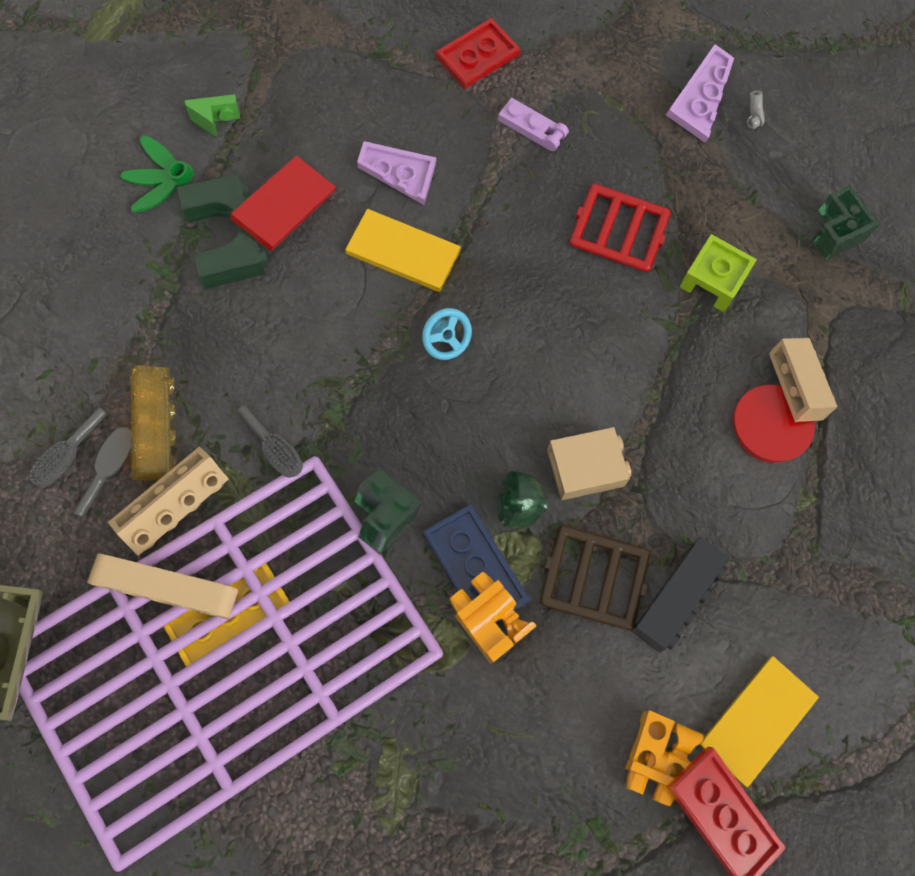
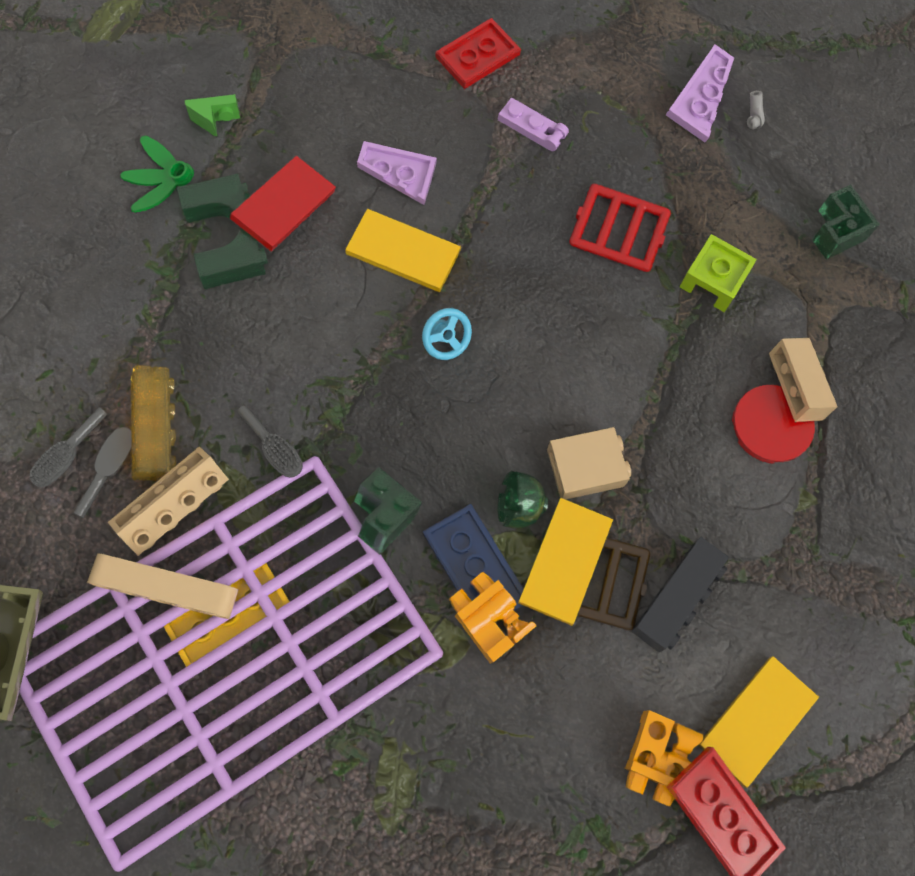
(565, 561): none -> yellow tile

